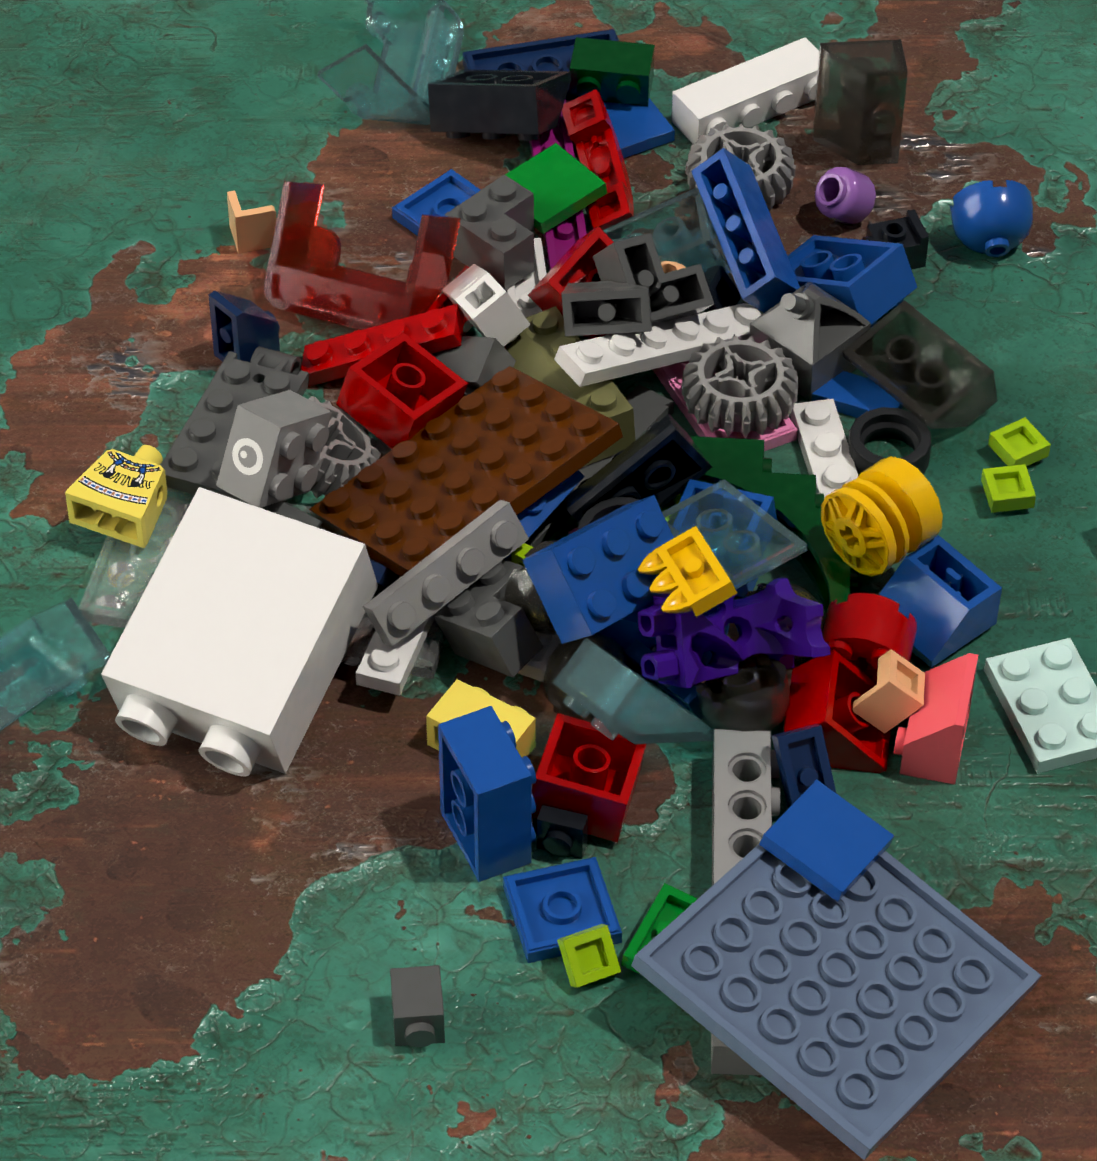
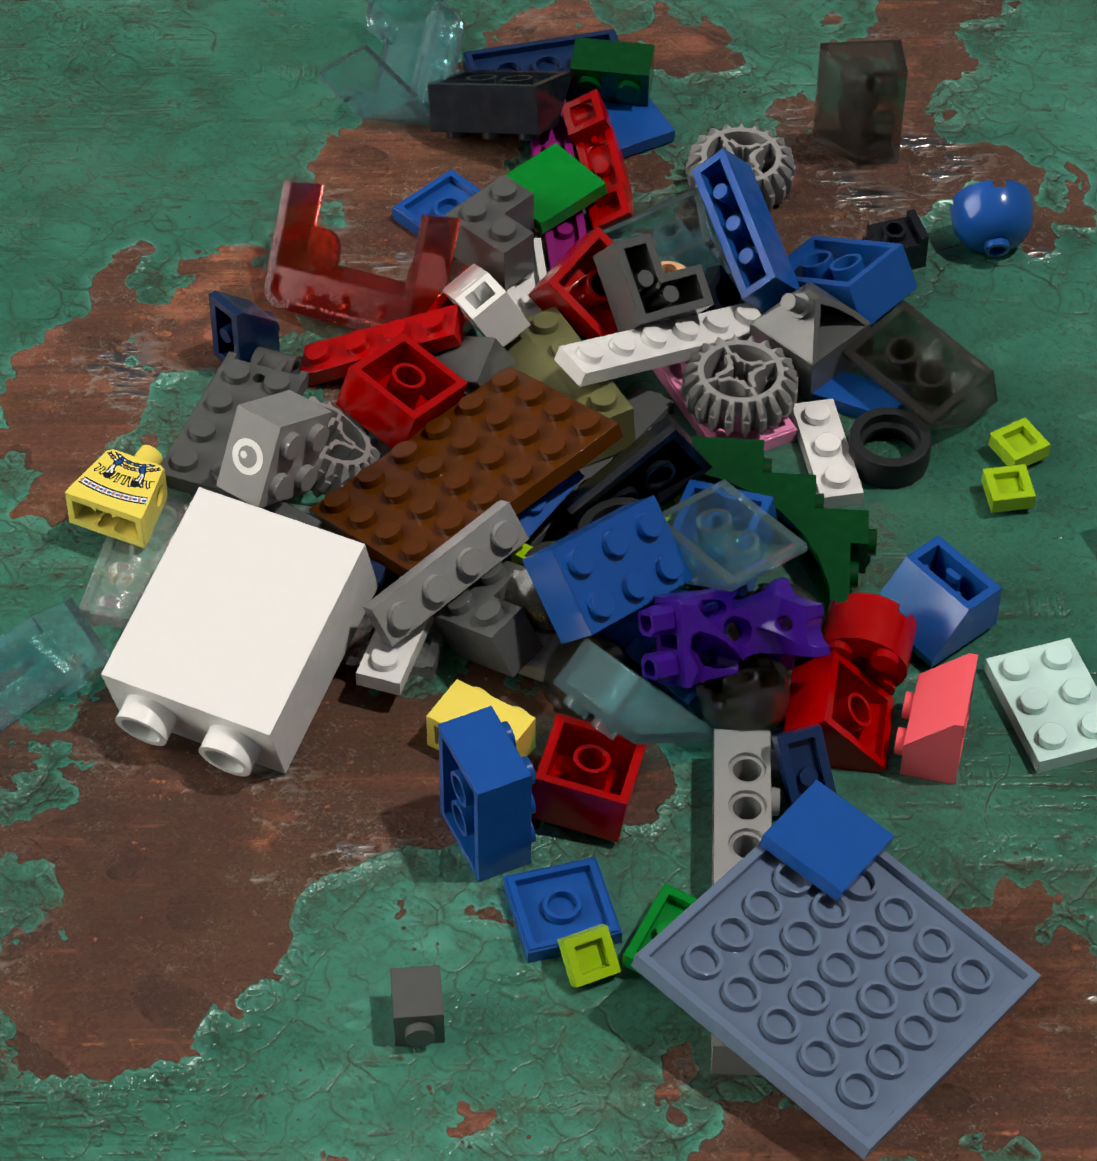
(251, 228): light nougat panel -> none
(562, 831): black plate -> none
(605, 308): dark grey slope -> none
(688, 574): yellow plate -> none
(748, 91): white brick -> none
(845, 195): medium lavender head -> none
(881, 516): yellow wheel -> none
(895, 696): light nougat panel -> none

